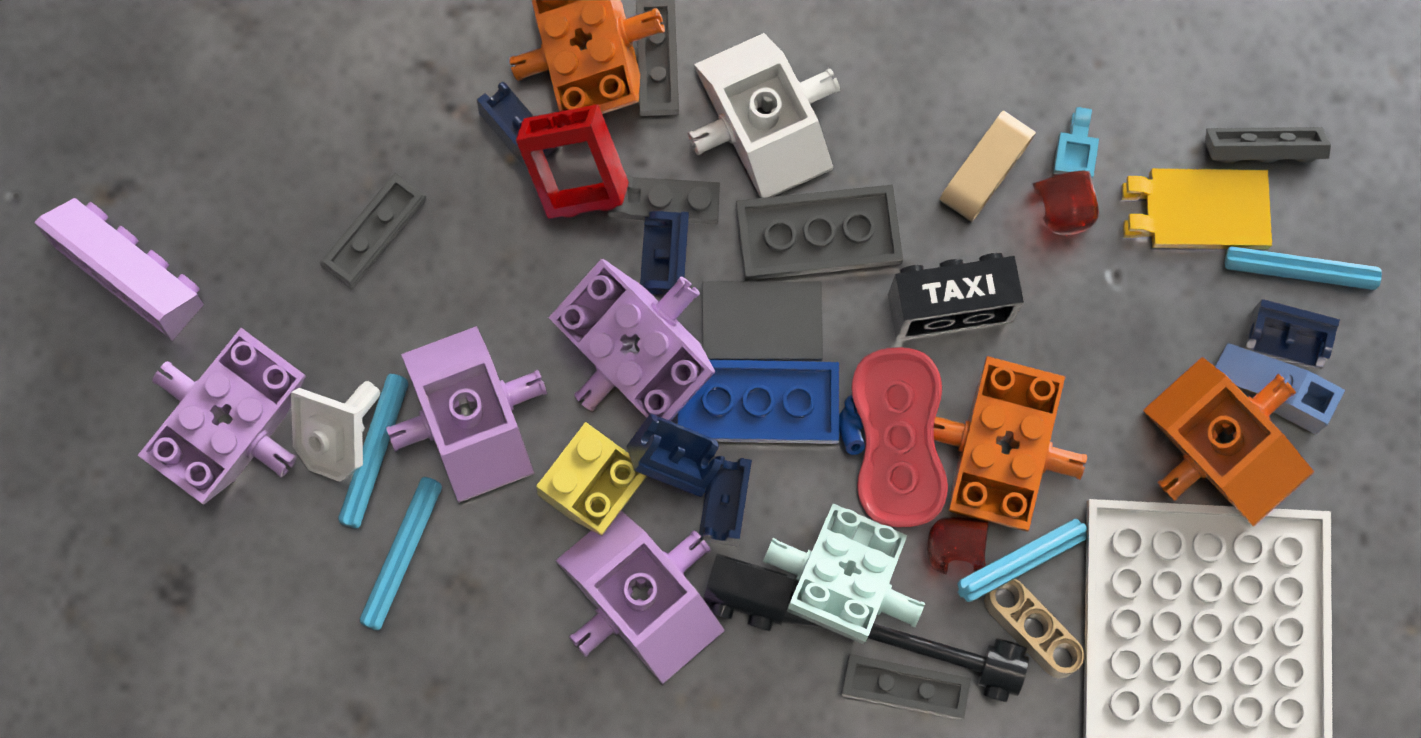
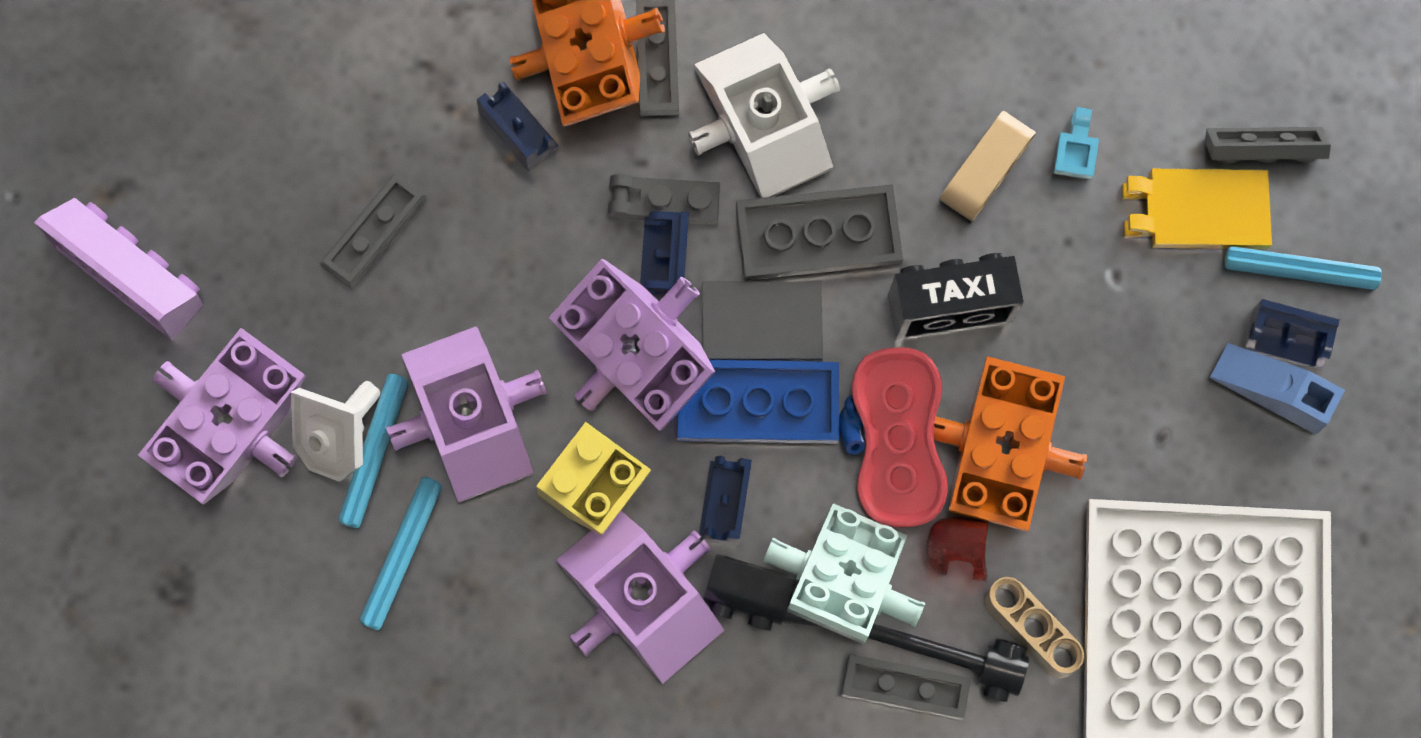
(570, 128): red window -> none
(674, 455): dark blue hinge -> none
(1022, 560): medium azure axle -> none
(1068, 202): clear red helmet -> none
(1251, 470): orange slope -> none

